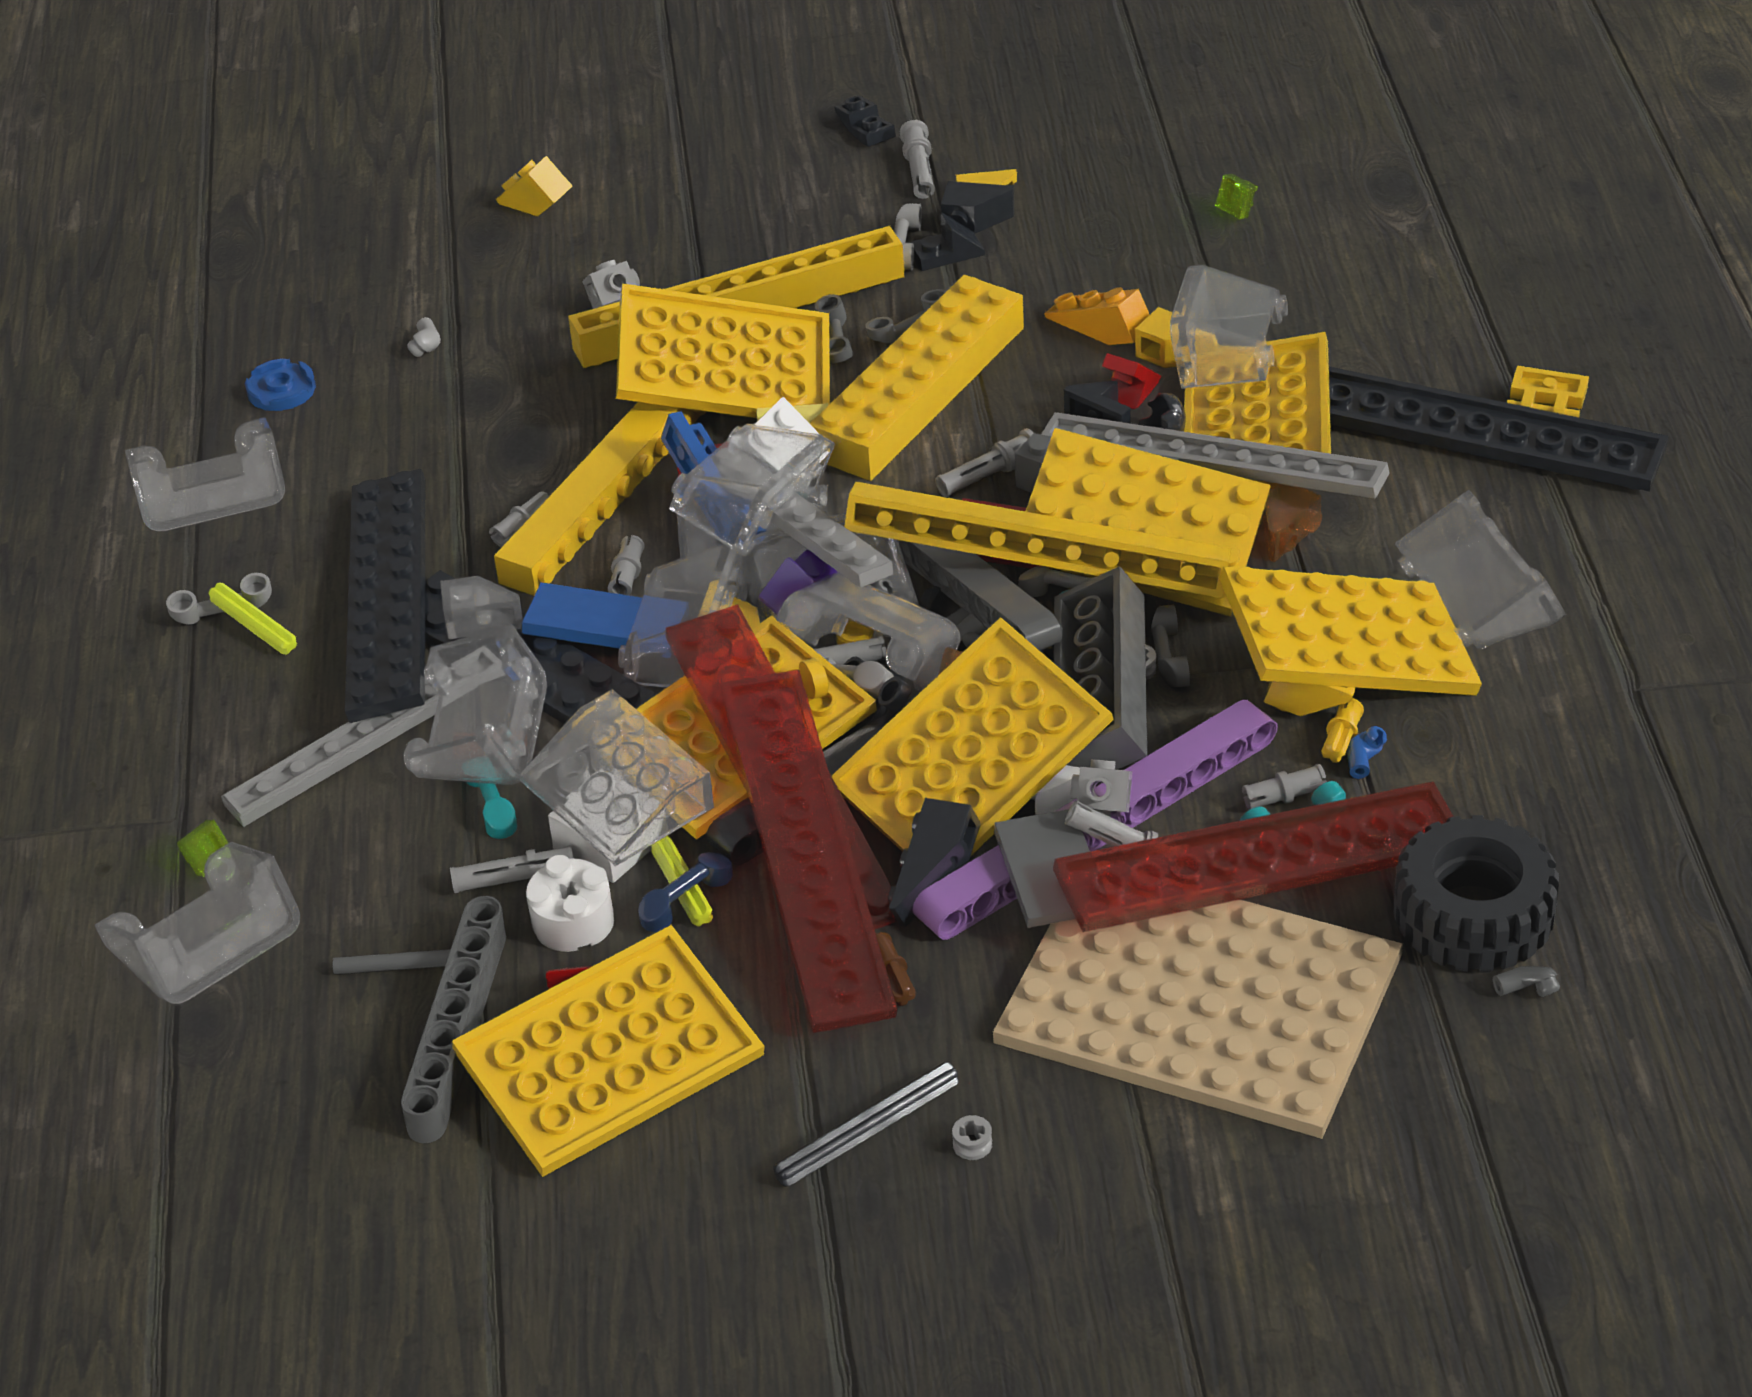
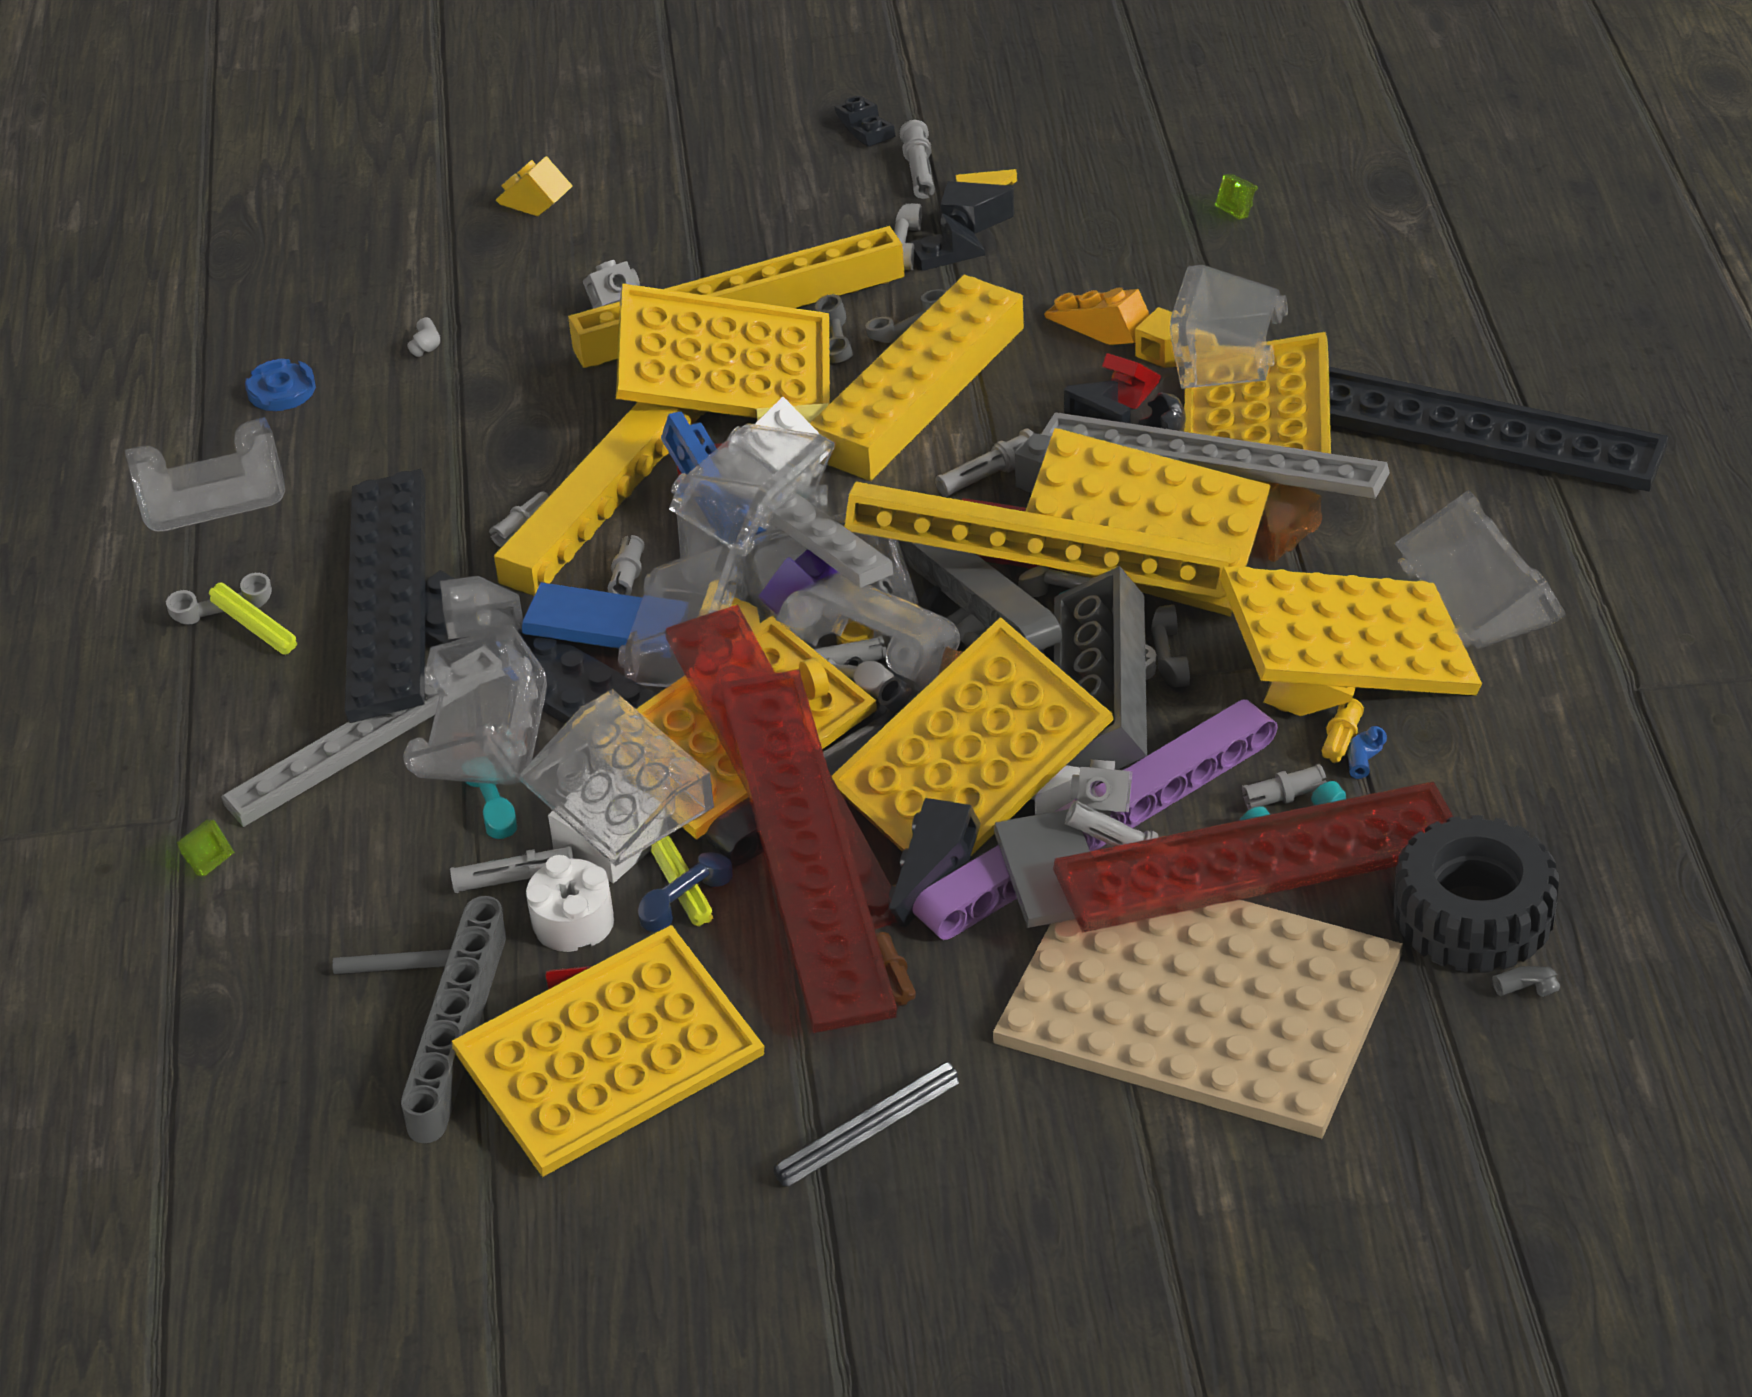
(213, 934): clear windscreen -> none
(975, 1126): light grey bush -> none
(1549, 387): yellow plate -> none

